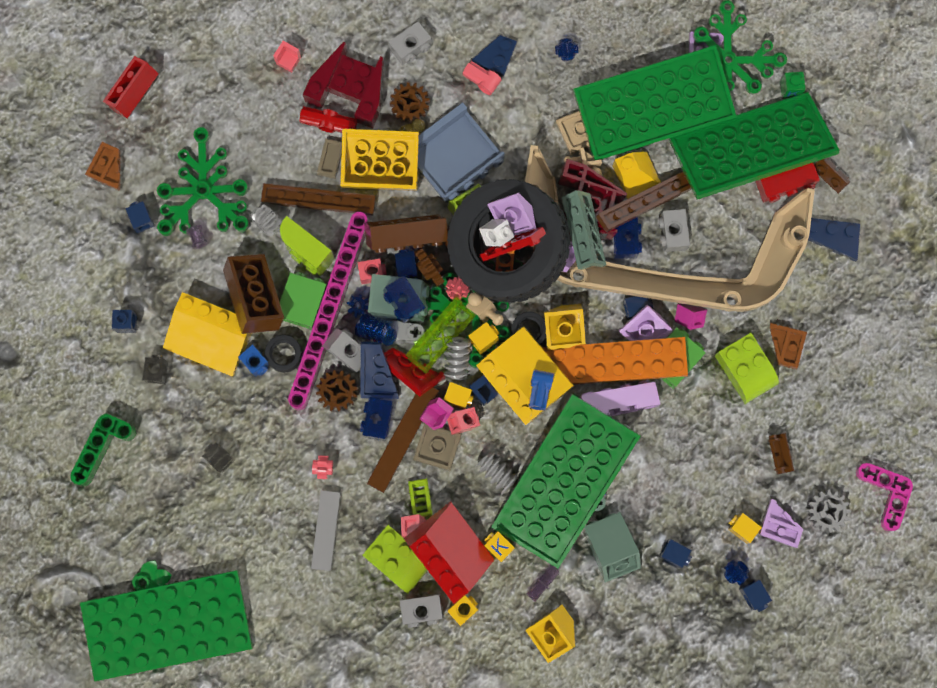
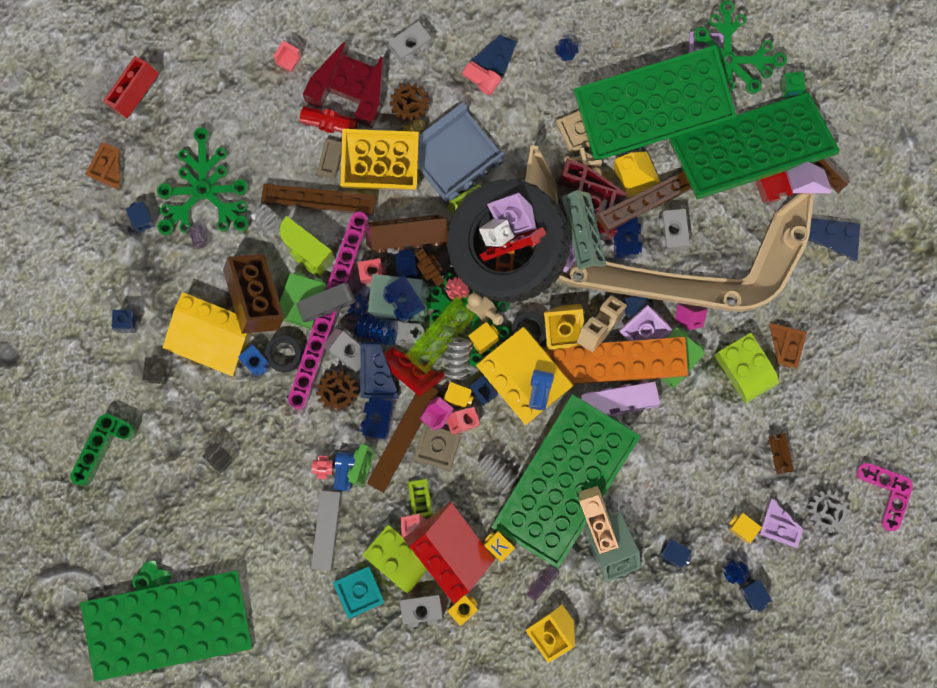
(325, 302): none -> dark grey beam
(342, 465): none -> blue piece
(358, 592): none -> teal plate
(363, 460): none -> bright green plate
(598, 328): none -> tan arch
(598, 519): none -> light nougat slope
(808, 179): none -> lavender slope

